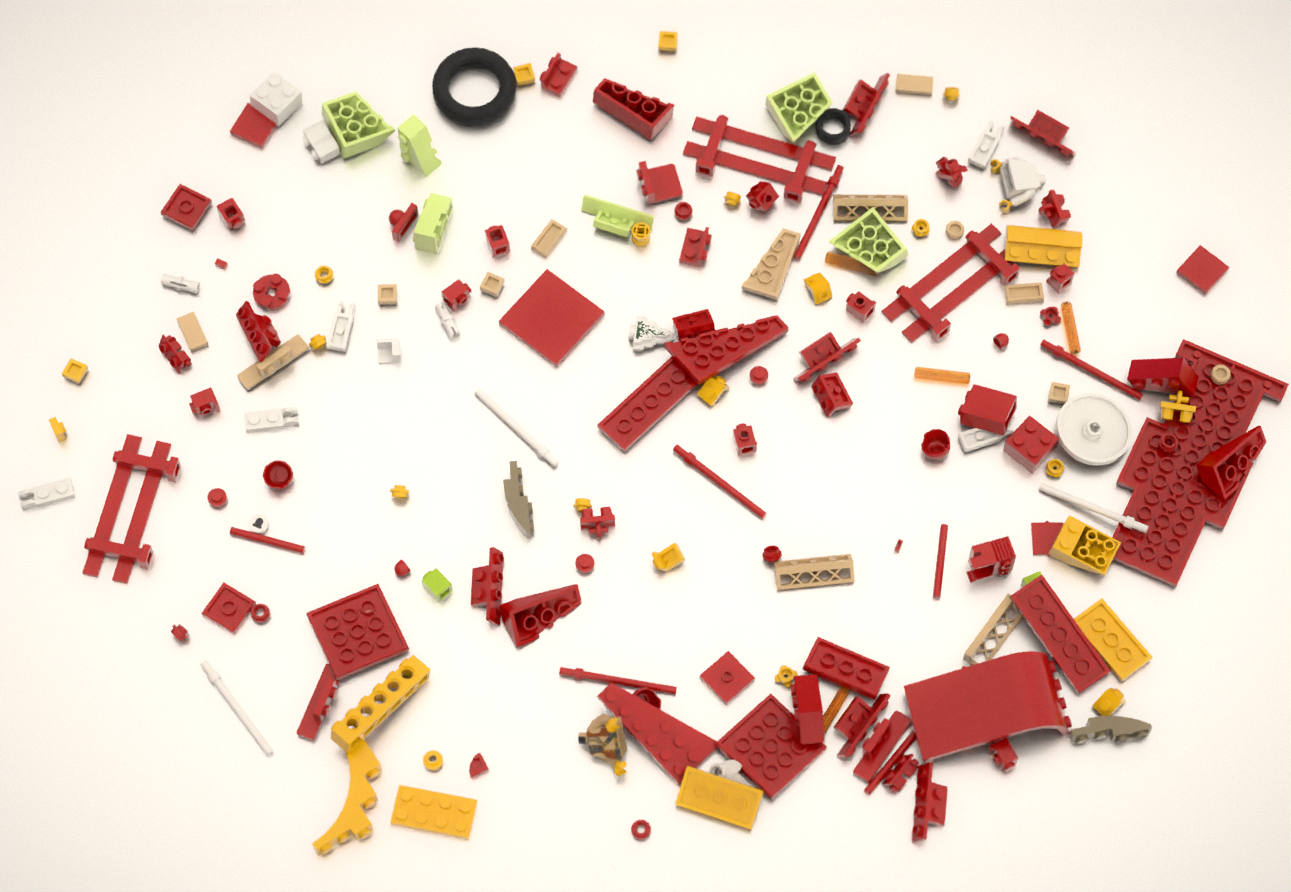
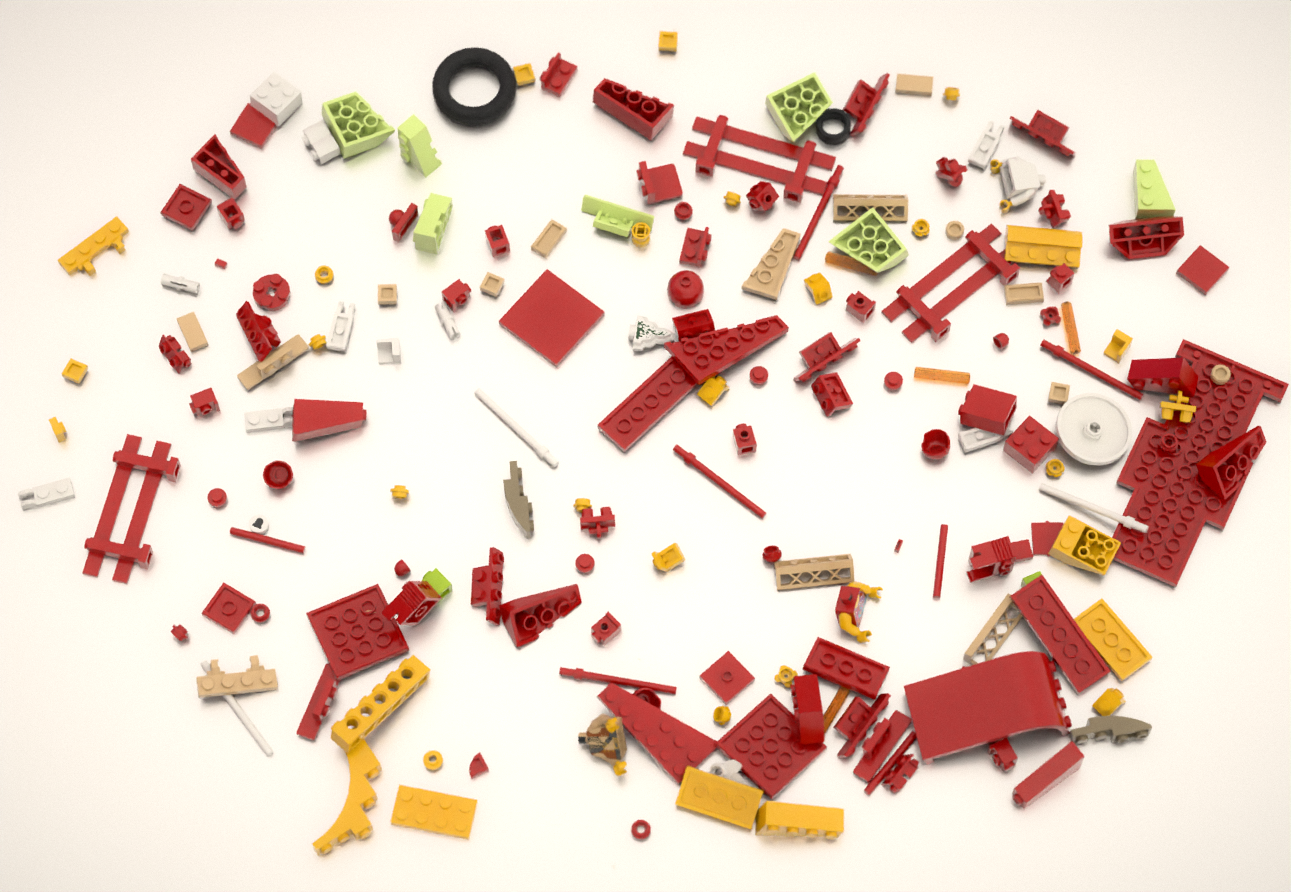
(82, 254): none -> yellow hinge
(218, 168): none -> red wedge
(253, 680): none -> tan hinge
(325, 417): none -> slope
(412, 603): none -> red piece
(605, 636): none -> brick
(685, 289): none -> red cylinder
(722, 714): none -> yellow plate
(799, 820): none -> yellow wedge
(851, 607): none -> torso
(893, 380): none -> plate
(929, 803): red bracket -> none
(1022, 550): none -> tile
(1048, 775): none -> slope
(1118, 346): none -> yellow panel
(1146, 236): none -> red wedge
(1150, 191): none -> yellowish green wedge

